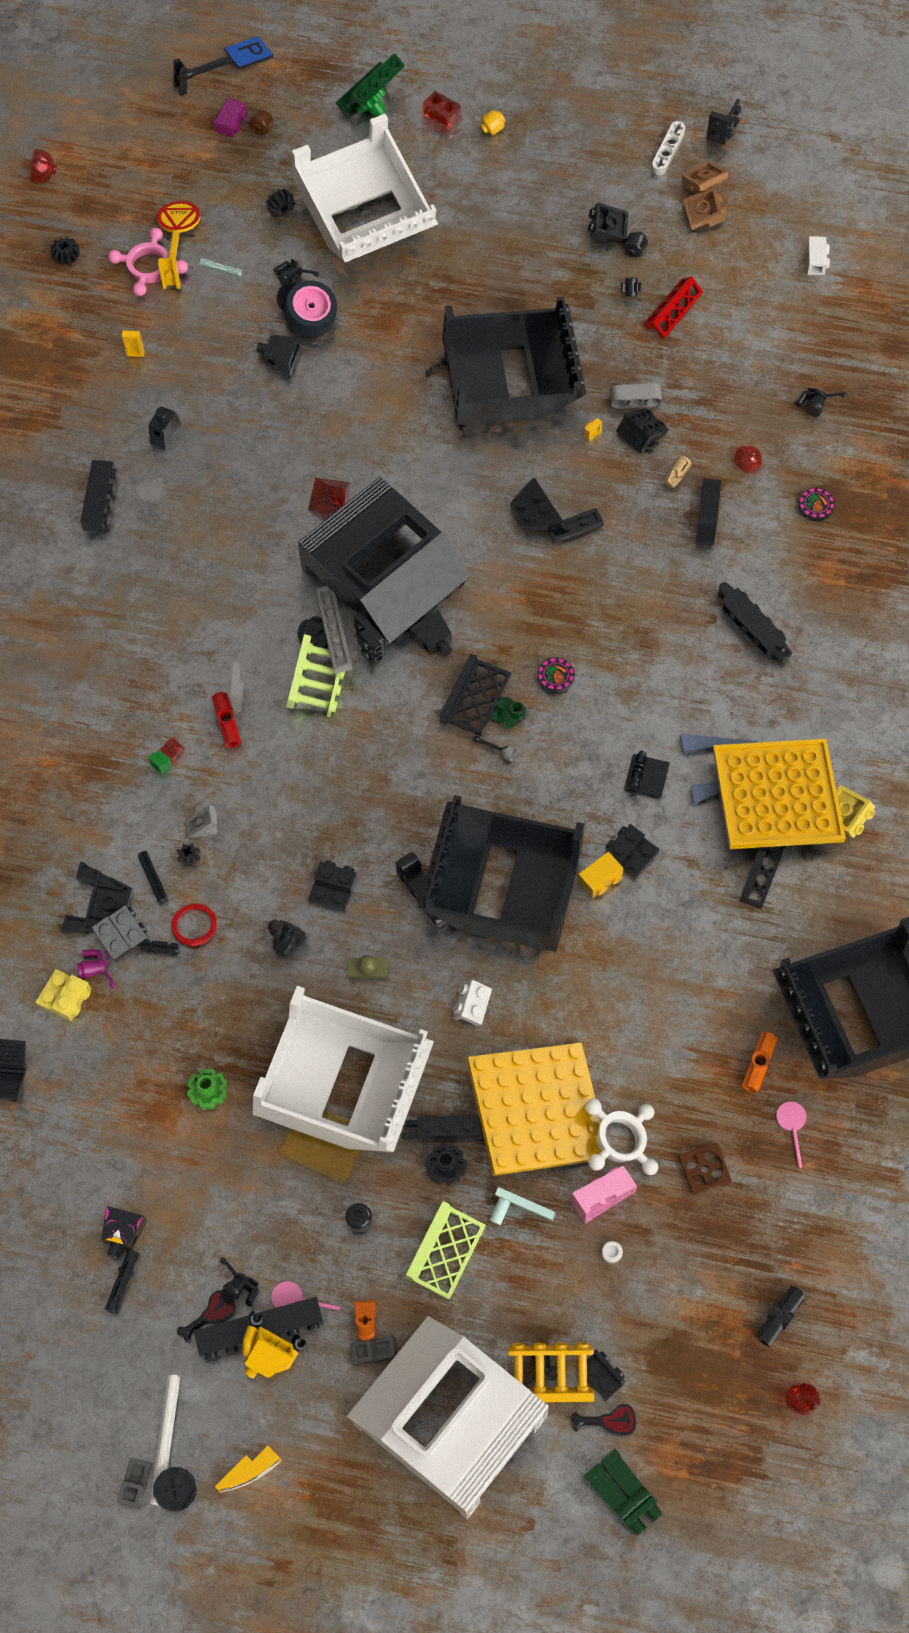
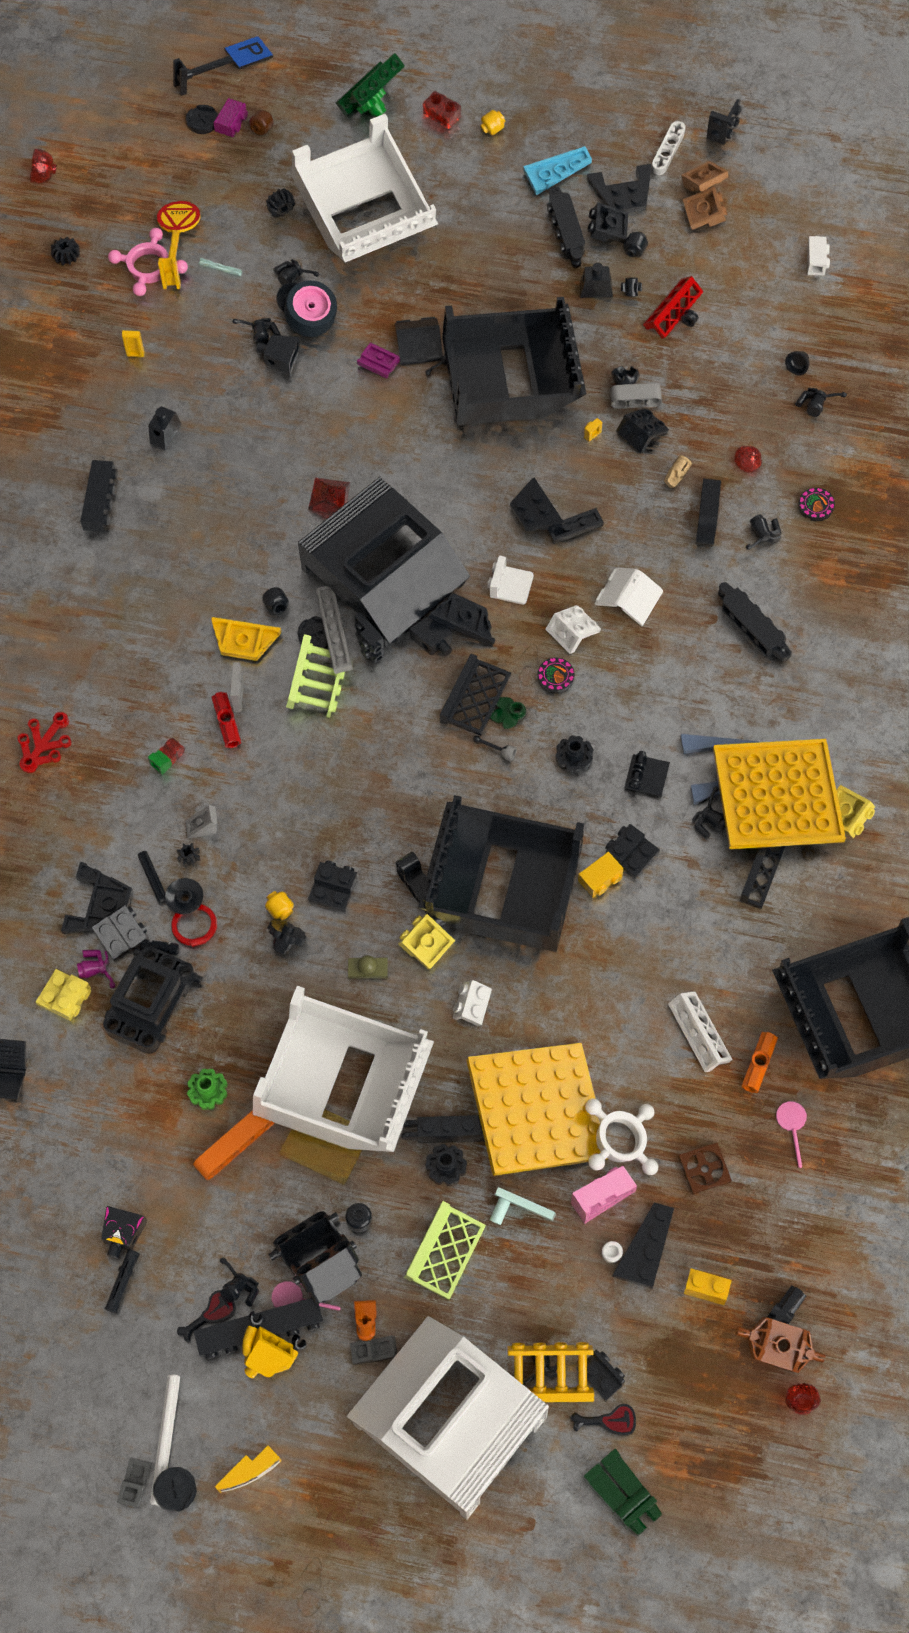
(43, 744): none -> red plant
(151, 1021): none -> black piece
(184, 888): none -> black dish
(201, 119): none -> black tile
(231, 1145): none -> orange beam
(243, 638): none -> yellow wing
(259, 329): none -> black piece
(275, 600): none -> black head
(279, 905): none -> yellow head
(318, 1257): none -> black piece
(378, 360): none -> magenta plate
(419, 341): none -> black piece
(425, 941): none -> light yellow plate
(465, 618): none -> black wing
(509, 583): none -> white bracket
(555, 169): none -> medium azure wing
(566, 225): none -> black hinge
(570, 627): none -> white bracket
(574, 754): none -> black plant
(596, 282): none -> black torso
(623, 377): none -> black hair
(625, 196): none -> black wing
(630, 591): none -> white piece
(645, 1251): none -> black wing
(689, 318): none -> black bush
(697, 1031): none -> white fence
(707, 1286): none -> yellow brick
(713, 817): none -> black piece
(761, 528): none -> black piece
(764, 1342): none -> dark orange plate
(797, 362): none -> black piece

